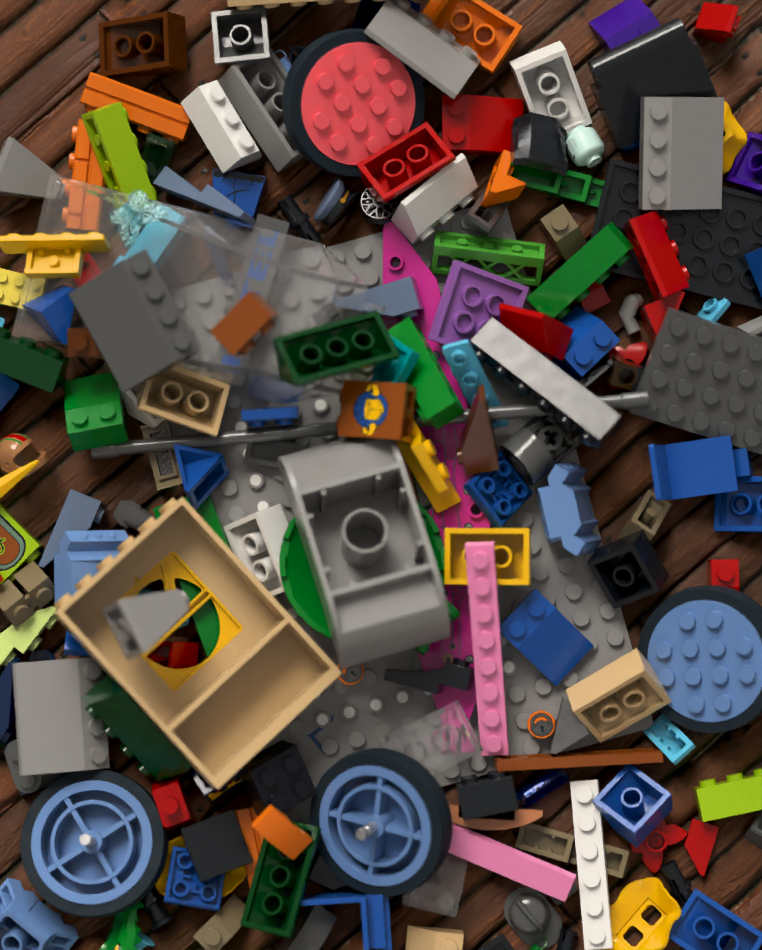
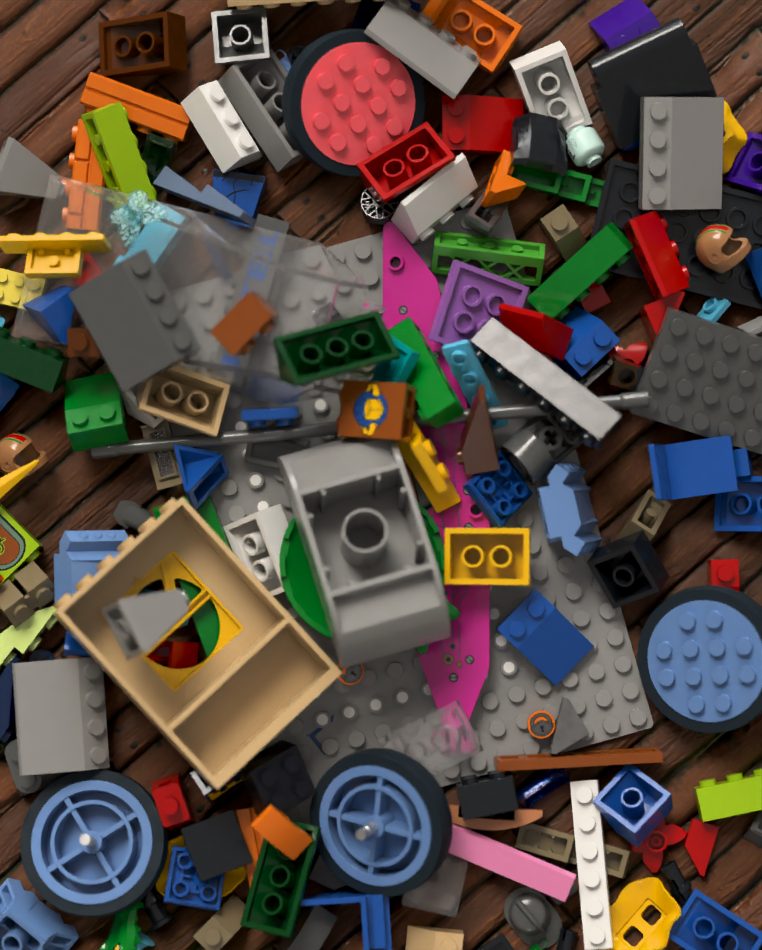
(78, 514): sand blue slope -> none
(134, 730): dark green slope -> none
(298, 219): black pin -> none
(333, 201): sand blue piece -> none
(398, 297): sand blue slope -> none
(453, 674): black slope -> none
(487, 648): bright pink plate -> none
(617, 695): tan slope -> none
(628, 311): light grey arm -> none
(669, 739): medium azure slope -> none
(717, 21): red slope -> none
(718, 249): none -> medium nougat helmet

